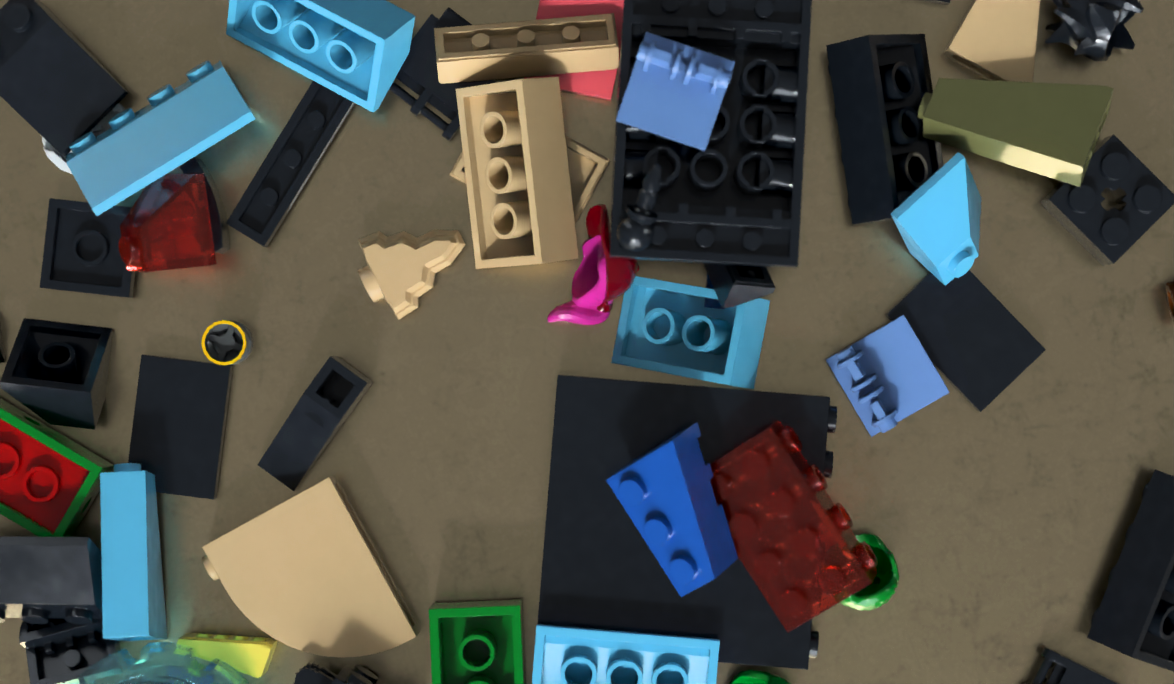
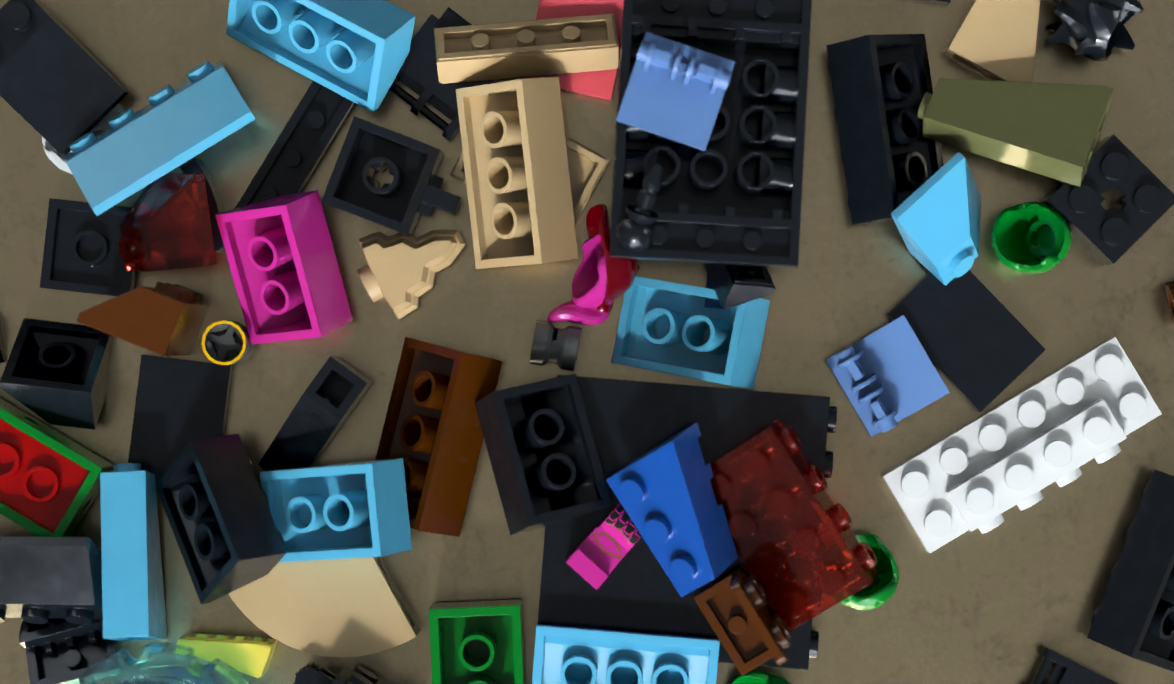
(154, 318): none -> reddish brown slope
(219, 516): none -> black slope
(284, 268): none -> dark pink slope
(340, 509): none -> medium azure slope
(396, 204): none -> black hinge
(437, 430): none -> reddish brown slope
(542, 453): none -> black slope
(555, 345): none -> dark grey wheel
(604, 547): none -> dark pink leg
(743, 622): none -> reddish brown bracket
(1023, 446): none -> white plate
(1031, 237): none -> green hair

